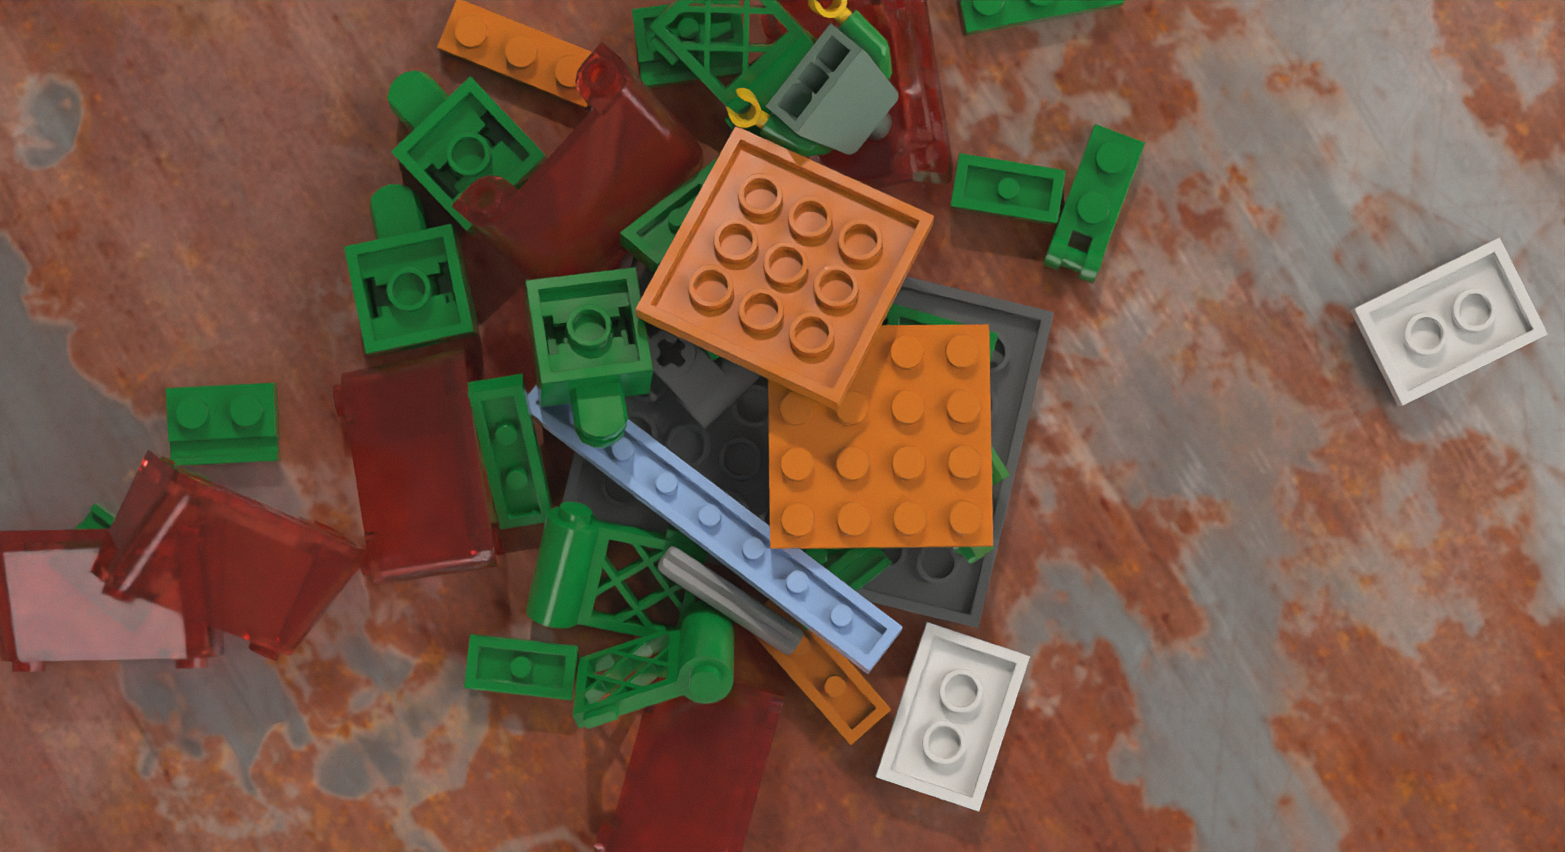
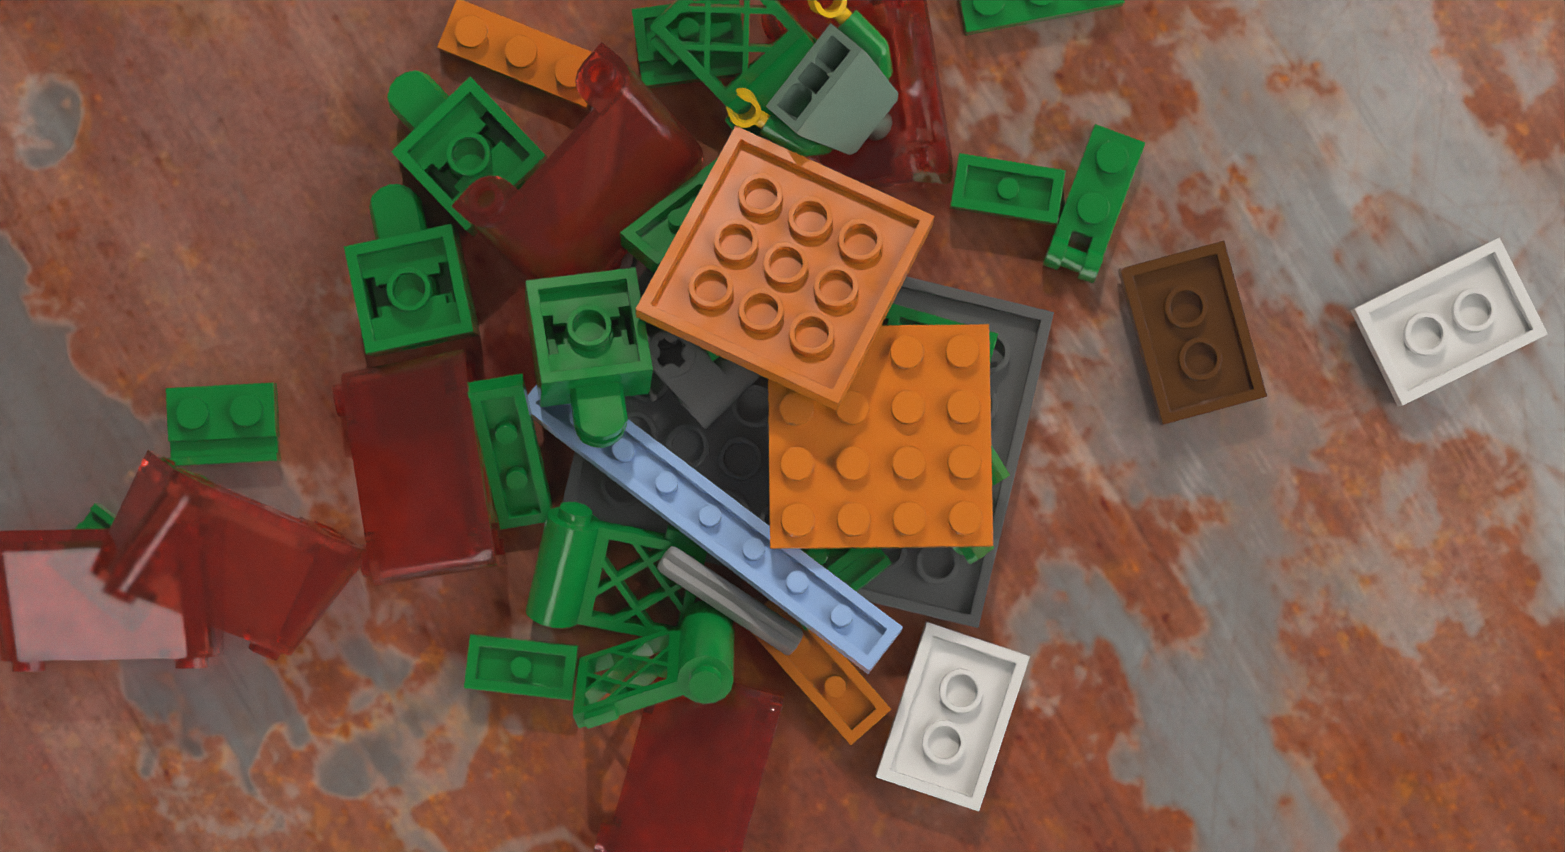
(1192, 332): none -> reddish brown plate

